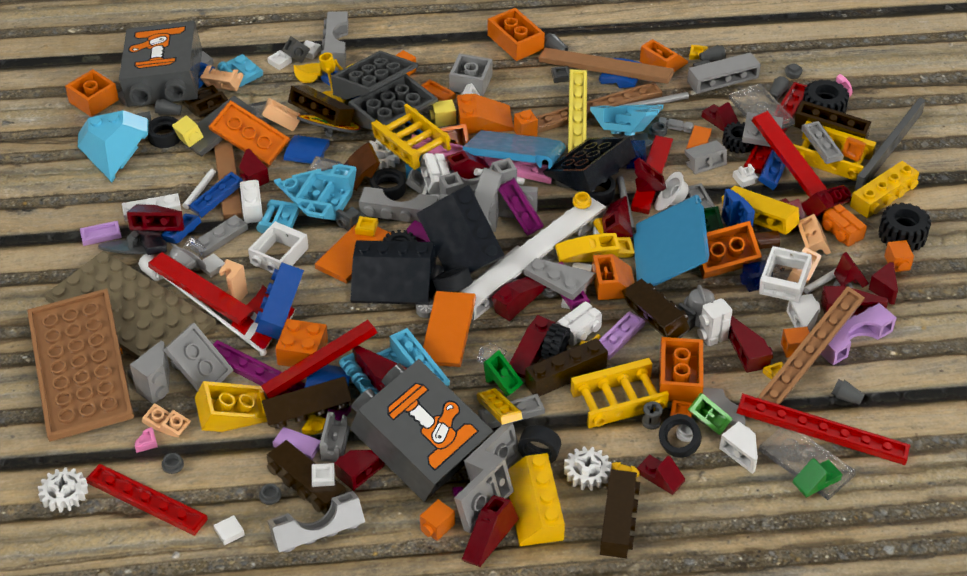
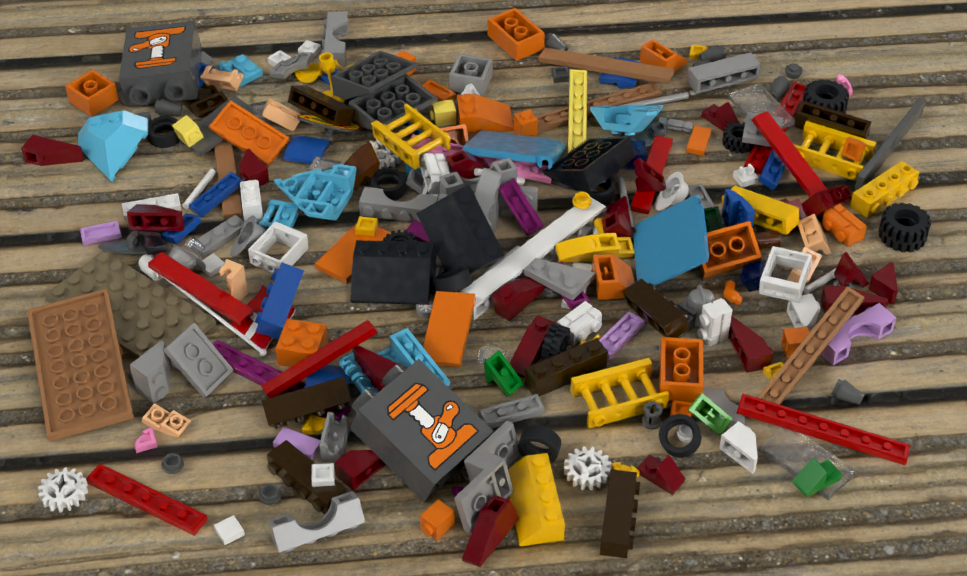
(47, 151): none -> dark red slope
(229, 406): yellow slope -> none
(248, 236): none -> light grey piece
(285, 68): none -> light grey tile
(296, 49): dark grey bracket -> none
(349, 218): dark grey bracket -> none
(499, 406): yellow tile -> none
(706, 157): light grey hinge -> none
(730, 294): none -> orange arm
(822, 142): light grey tile -> none
(900, 254): orange brick -> none

